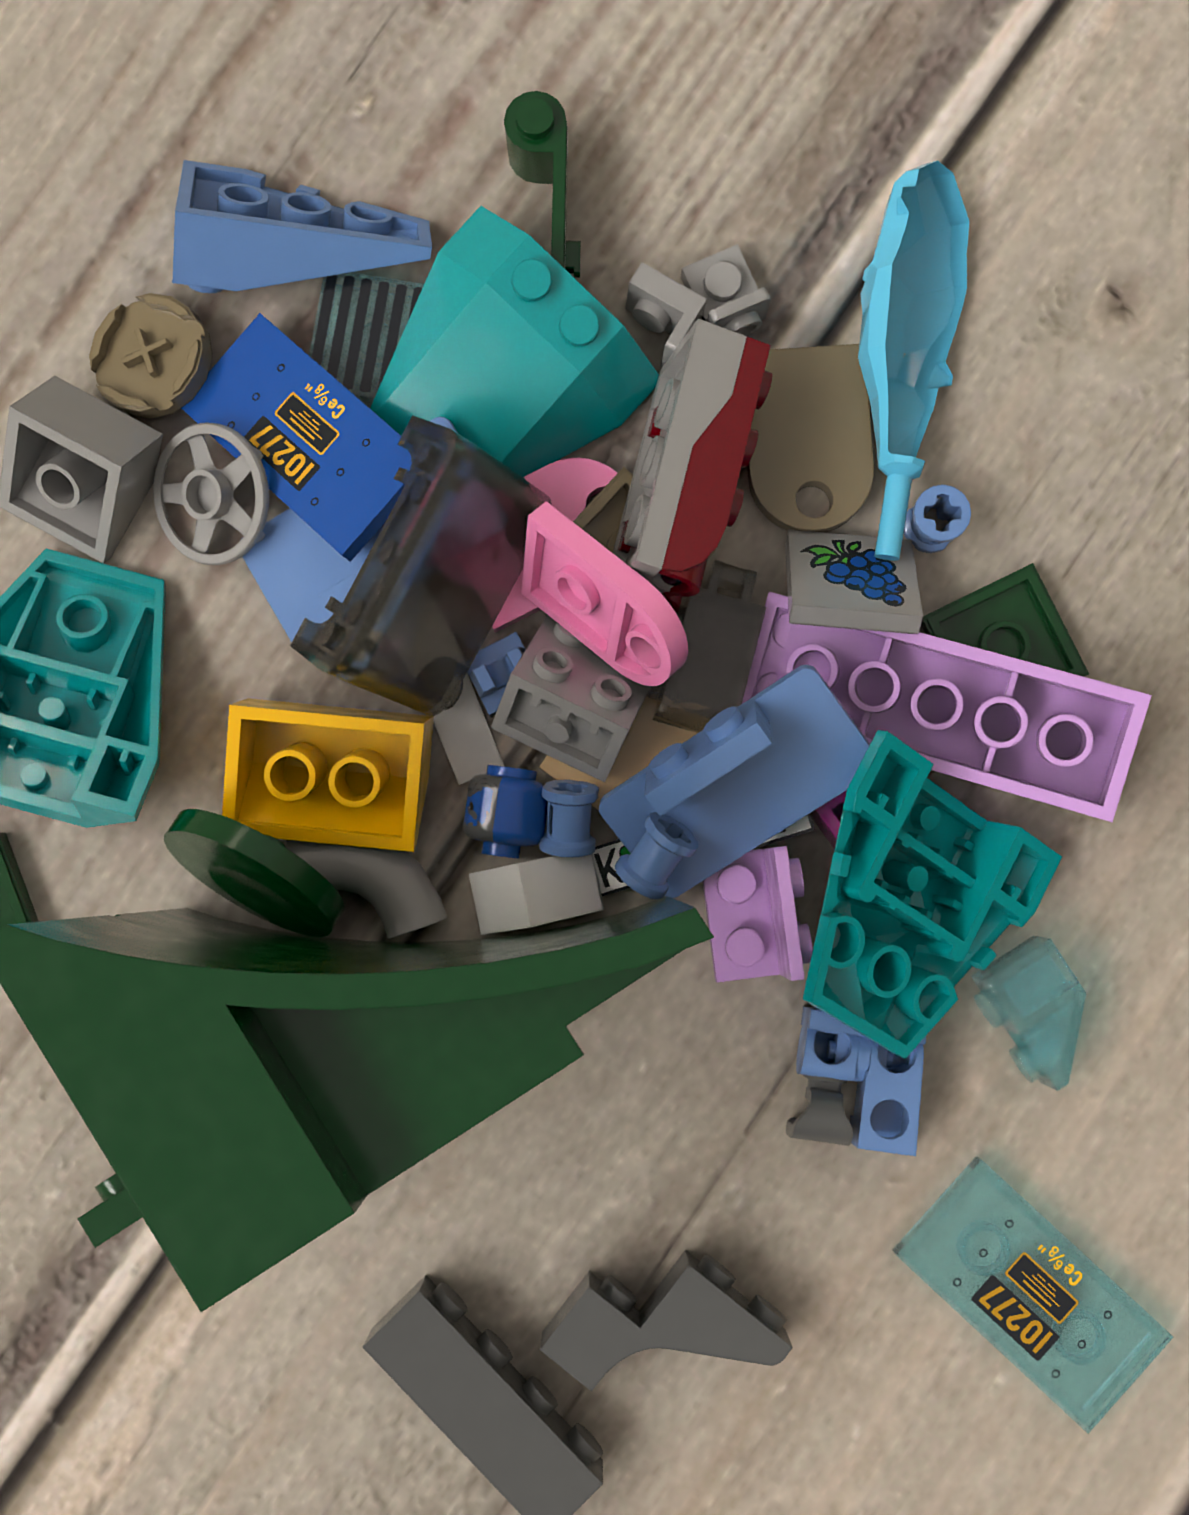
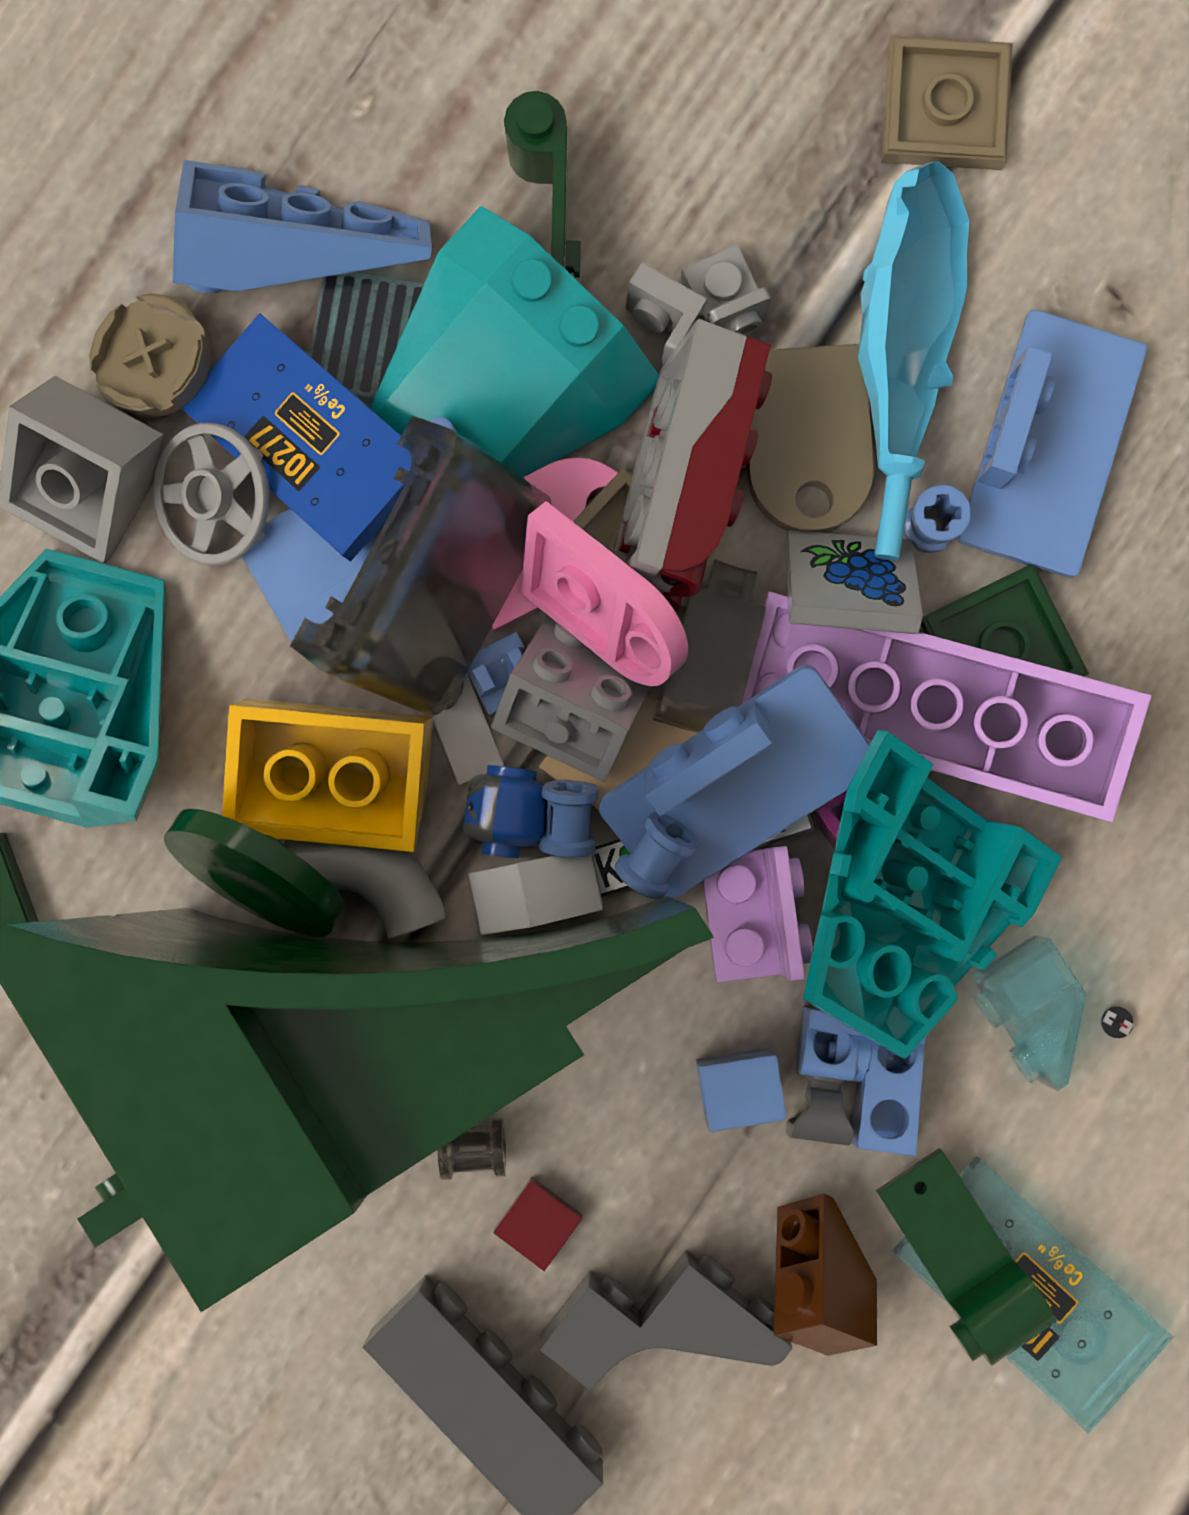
(491, 1159): none -> clear smoke bush
(538, 1224): none -> dark red tile
(741, 1089): none -> medium blue panel
(822, 1280): none -> reddish brown slope
(947, 102): none -> dark tan tile
(966, 1259): none -> dark green door
(1052, 443): none -> medium blue bracket
(1117, 1022): none -> black piece

